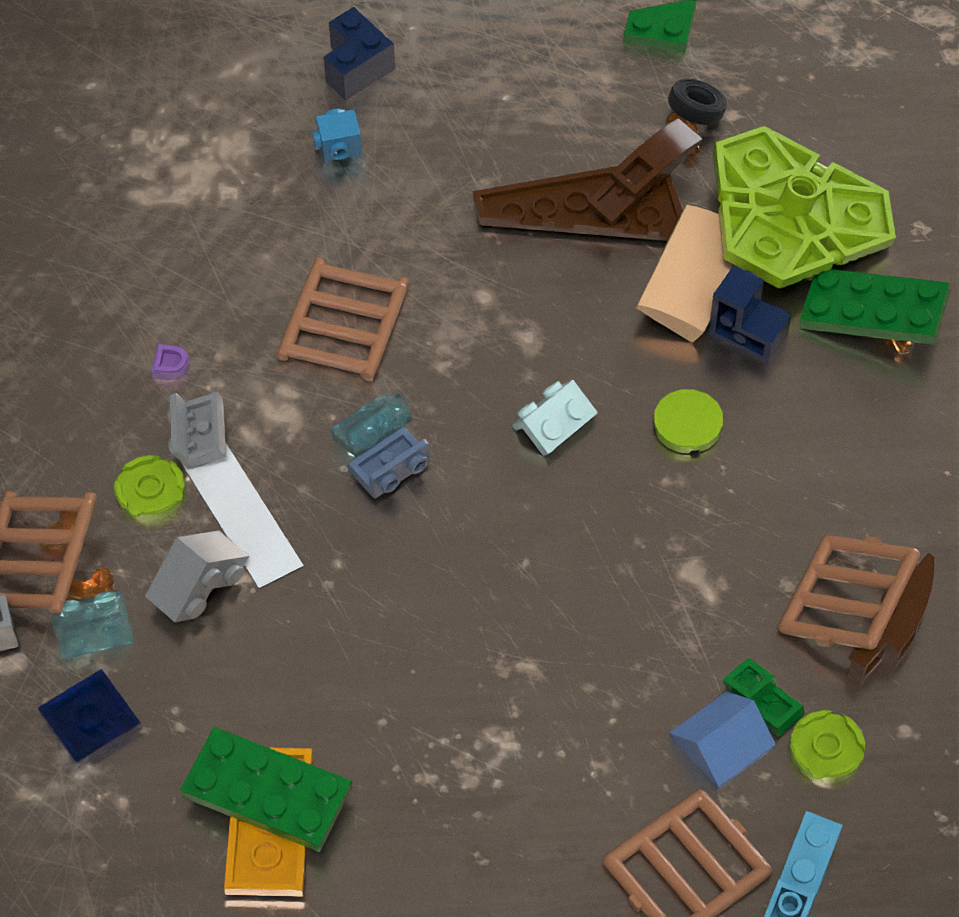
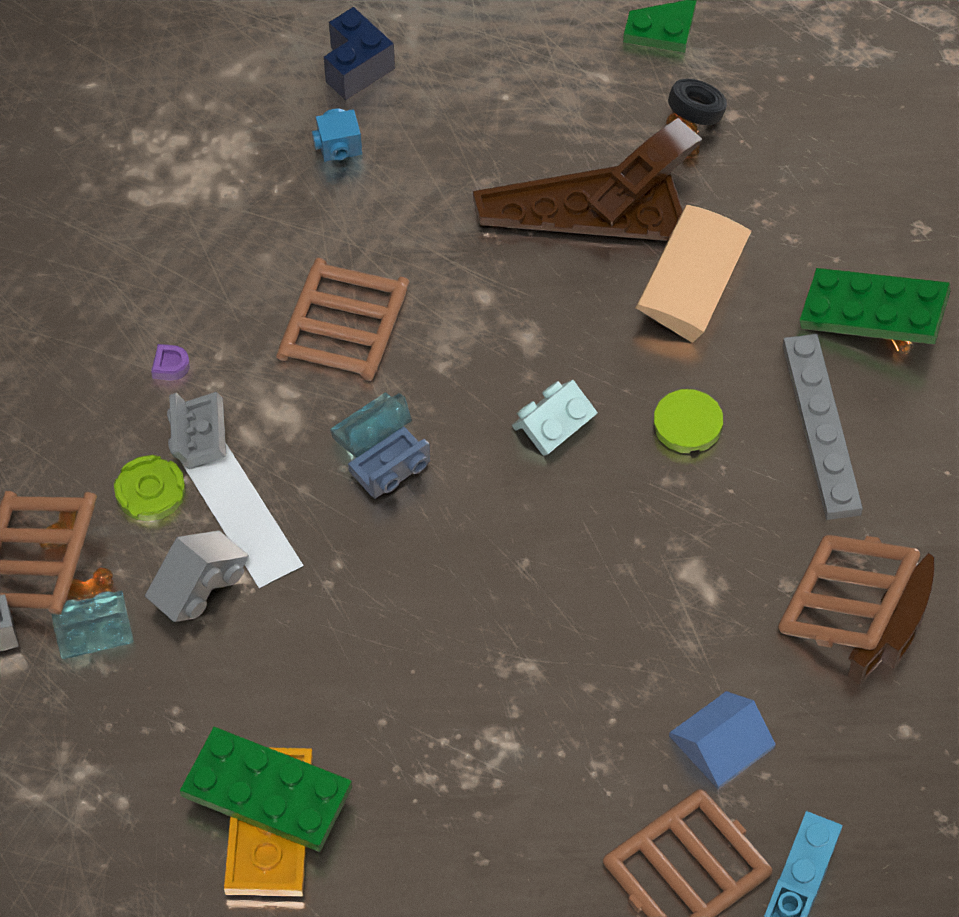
(90, 718): clear blue tile -> none
(746, 320): dark blue brick -> none
(774, 704): green slope -> none
(790, 213): lime plate -> none
(822, 427): none -> light grey plate
(827, 747): lime tile -> none

